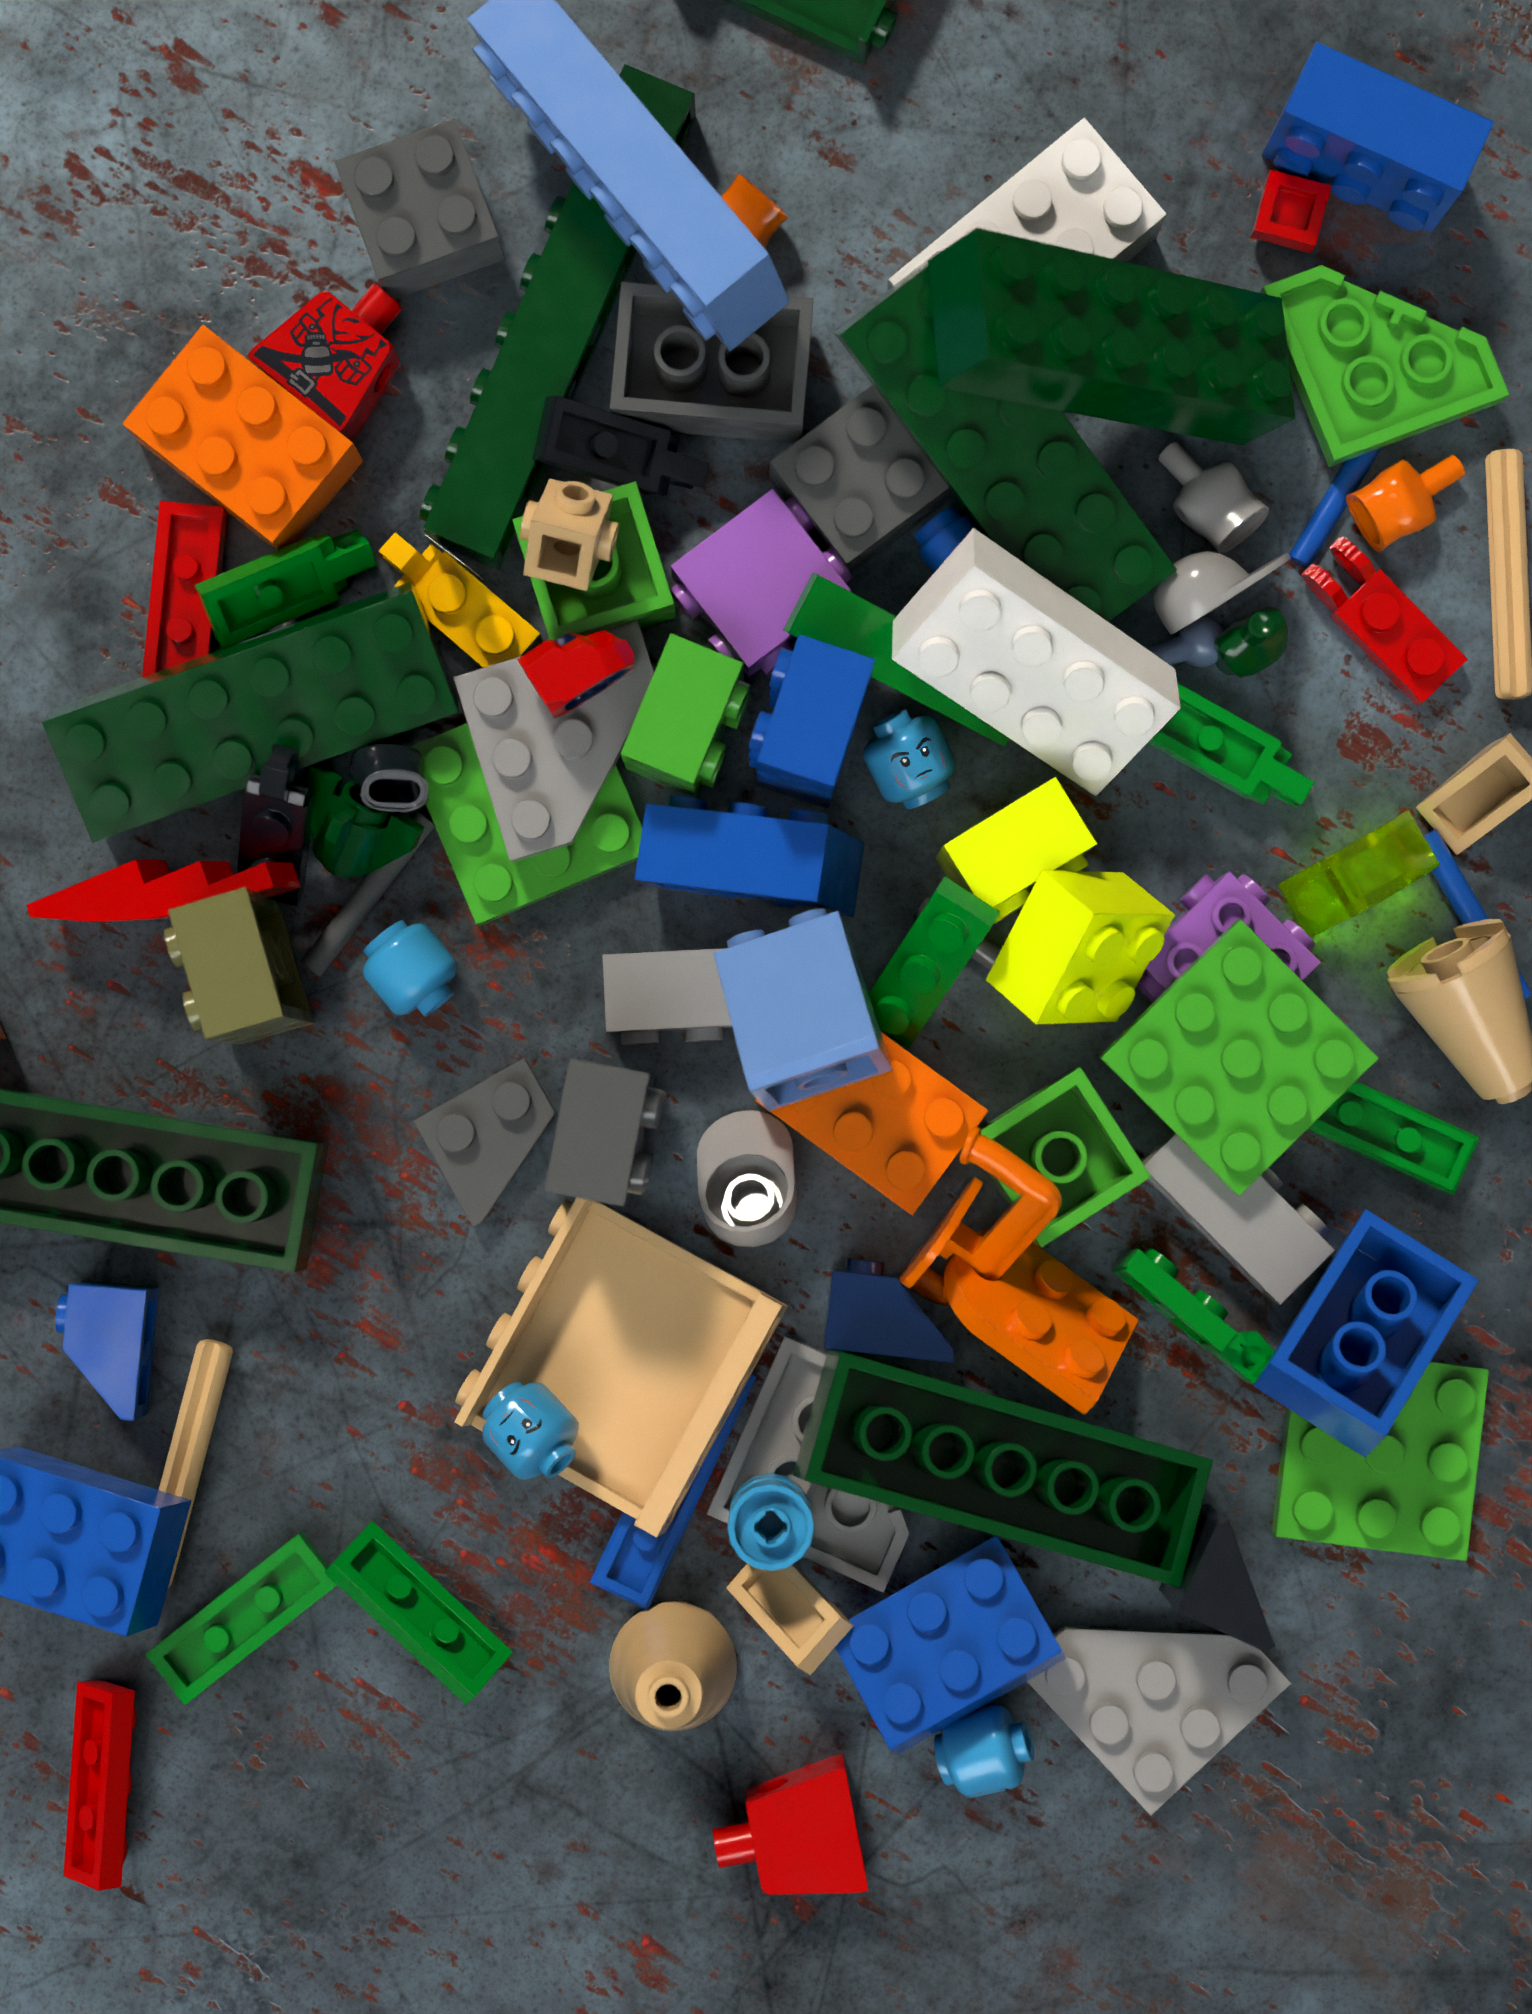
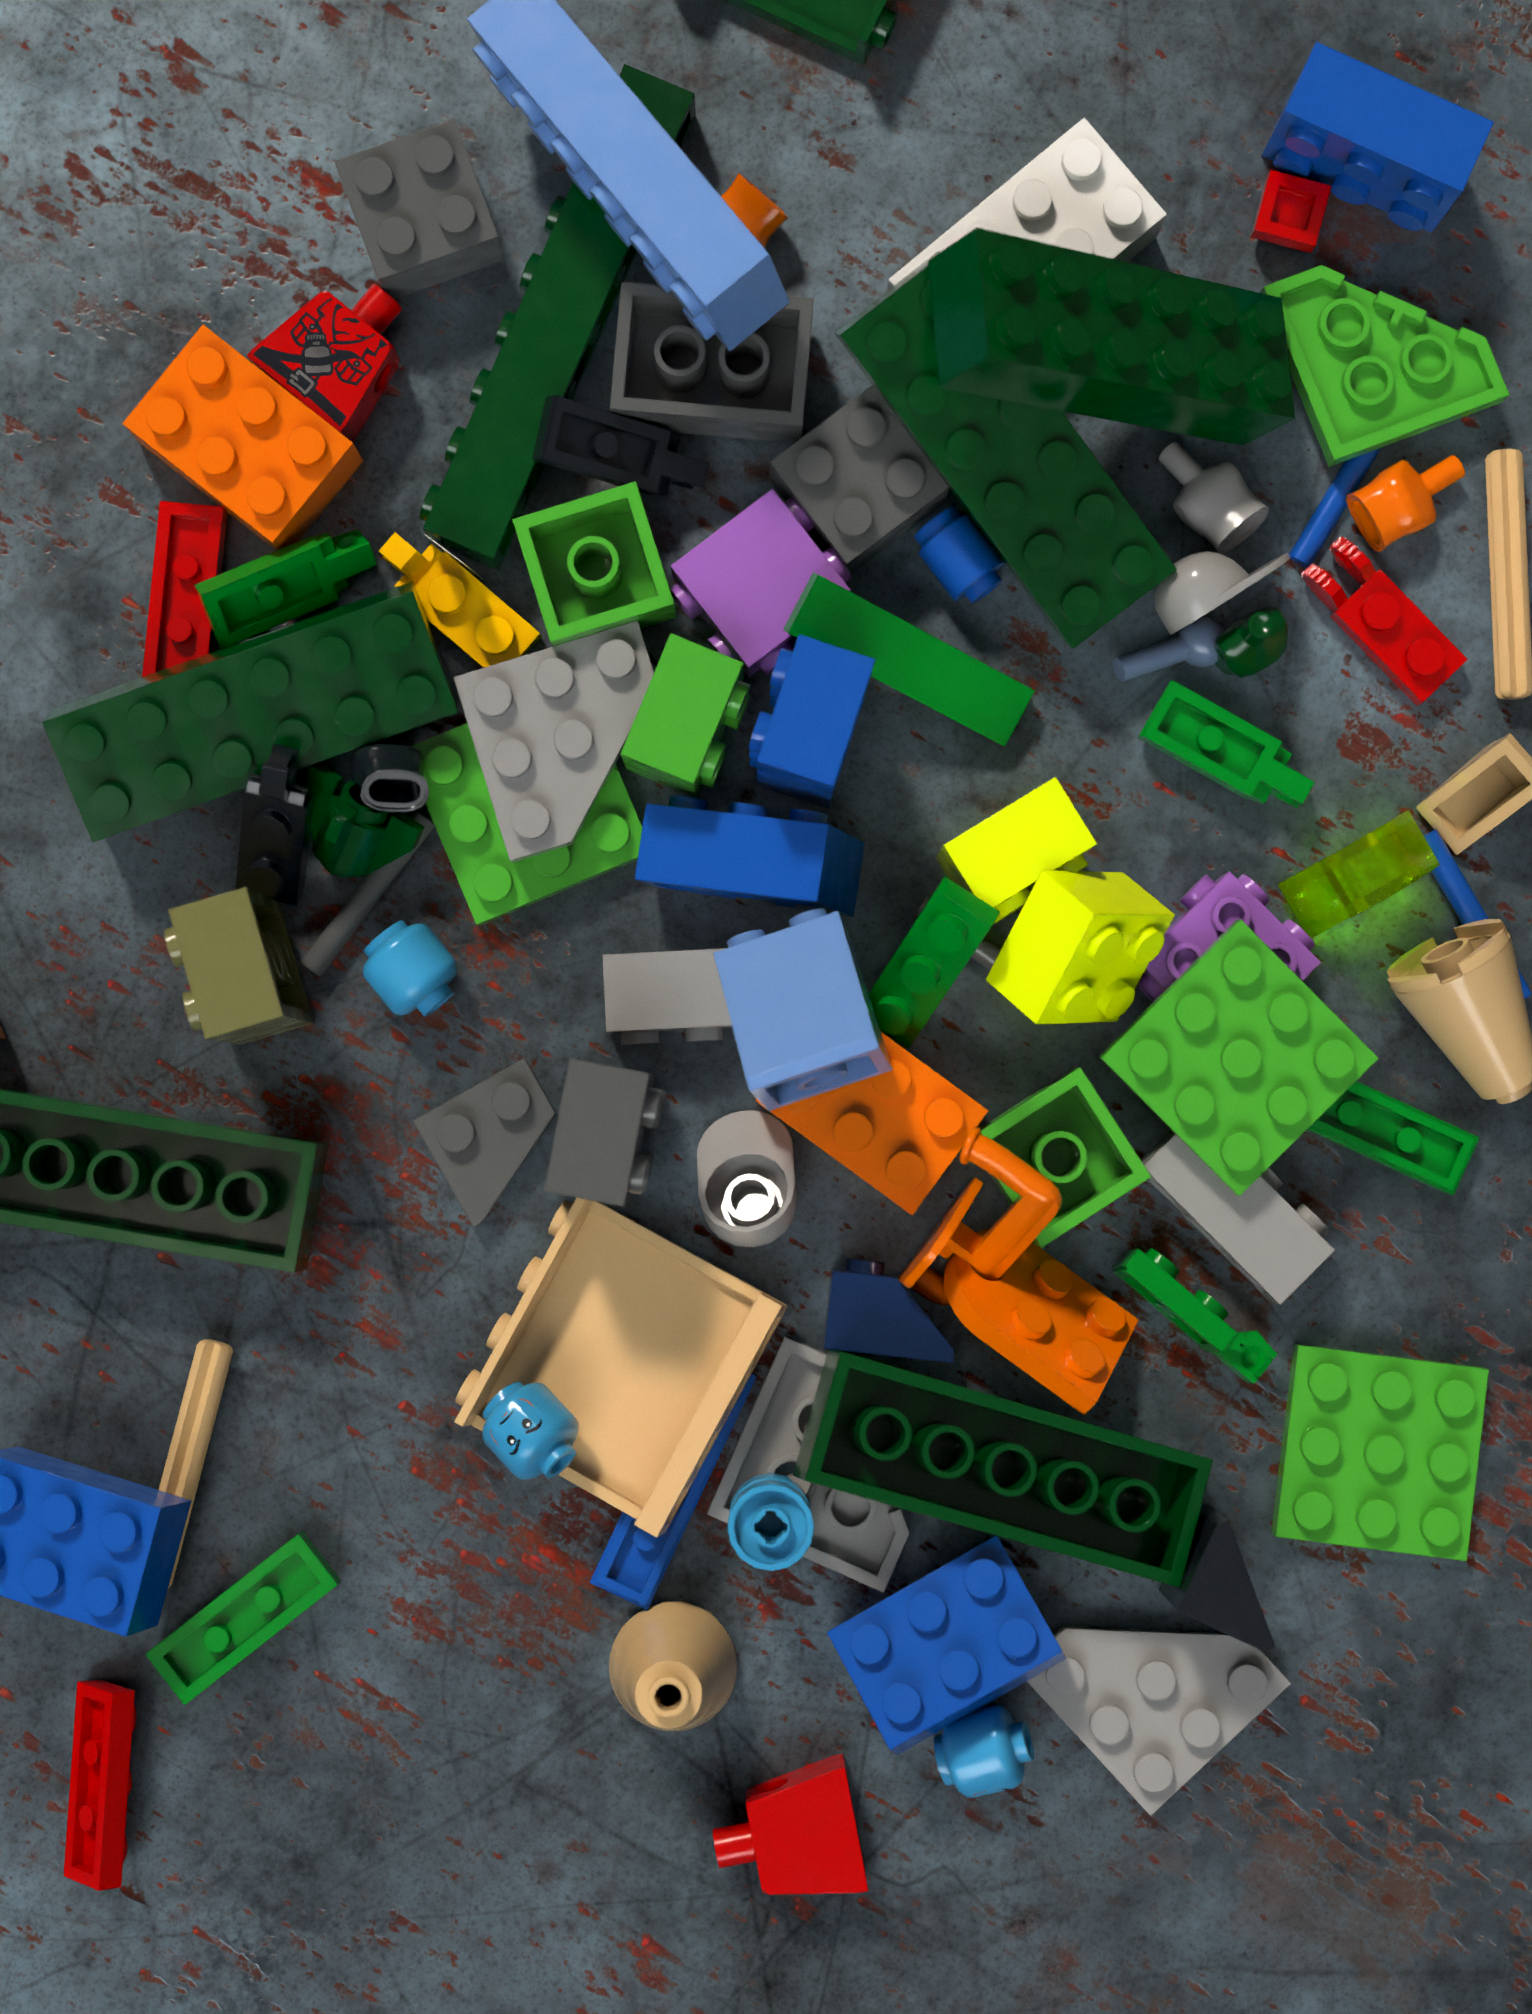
(112, 1340): blue slope -> none
(148, 890): red slope -> none
(418, 1612): green plate -> none
(568, 533): tan brick -> none
(576, 668): red rock -> none
(791, 1612): tan tile -> none
(909, 759): dark azure head -> none
(1034, 663): white brick -> none
(1366, 1333): blue brick -> none

